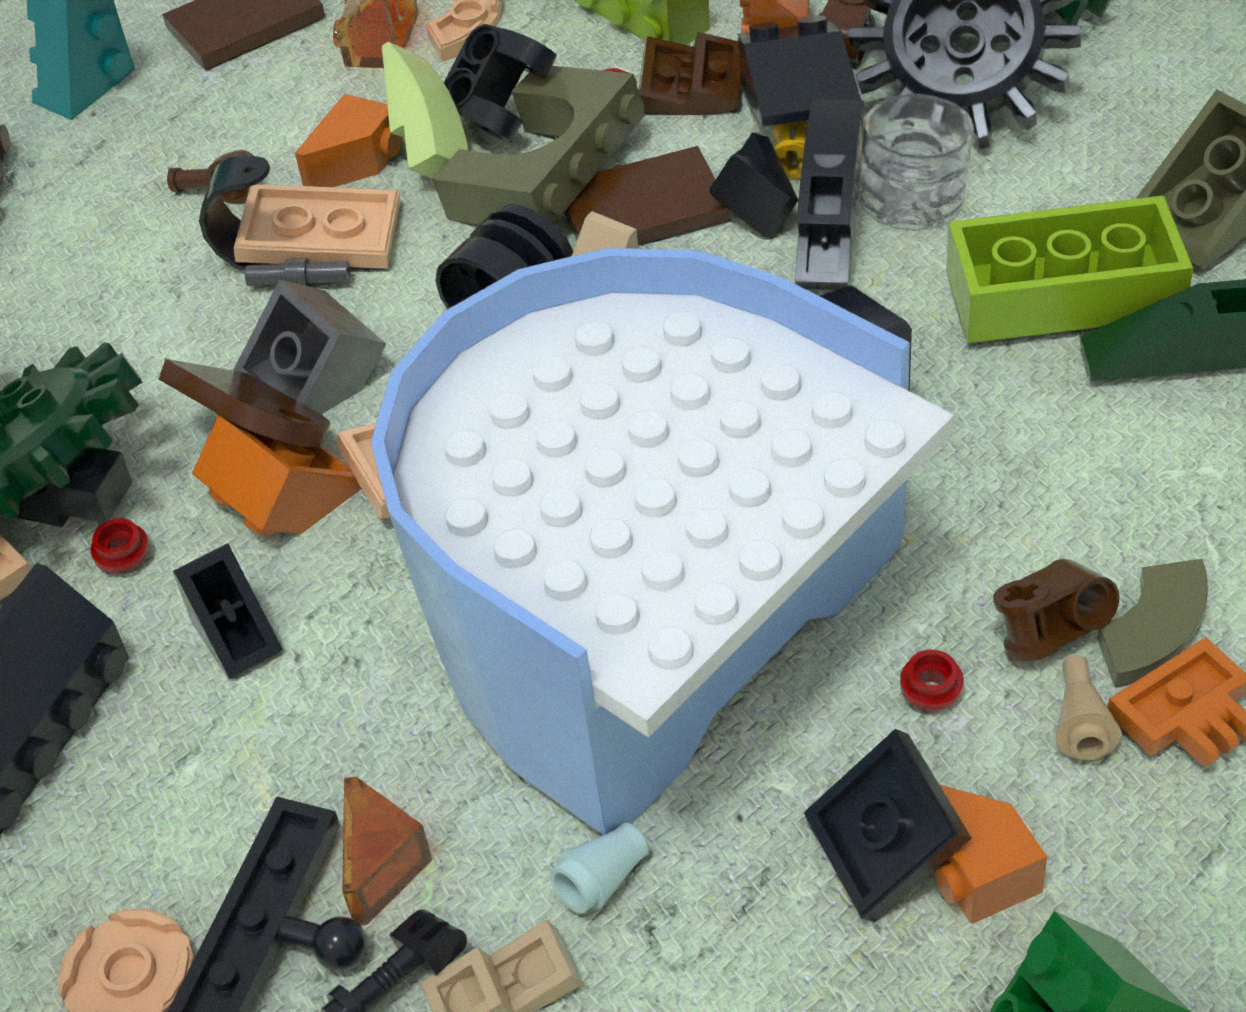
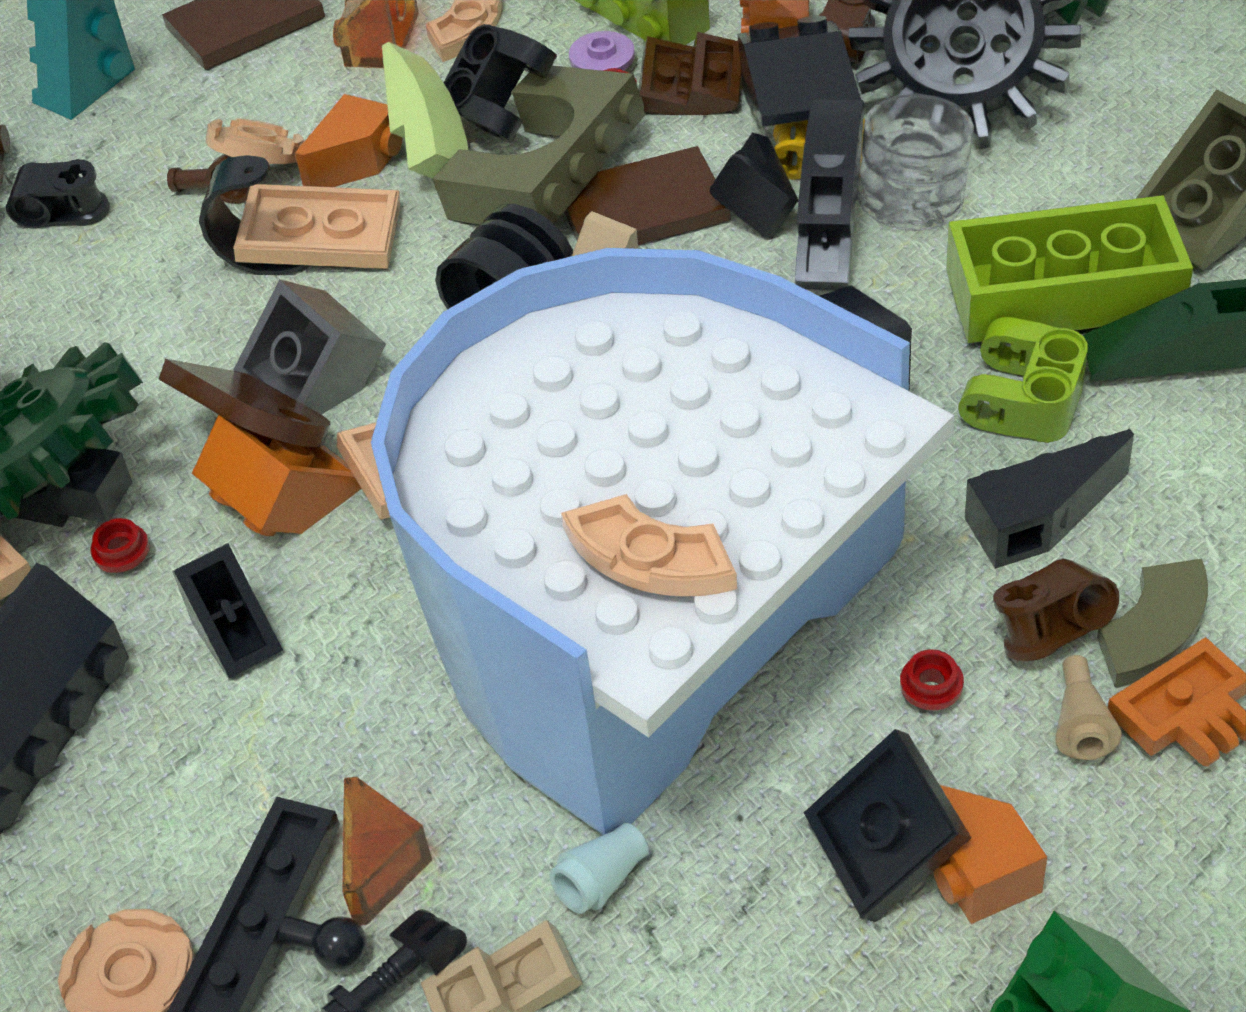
(53, 193): none -> black piece
(253, 139): none -> light nougat tile
(299, 272): dark grey bar -> none
(602, 51): none -> lavender piece
(649, 552): none -> light nougat tile
(1039, 501): none -> black slope
(1051, 385): none -> lime piece

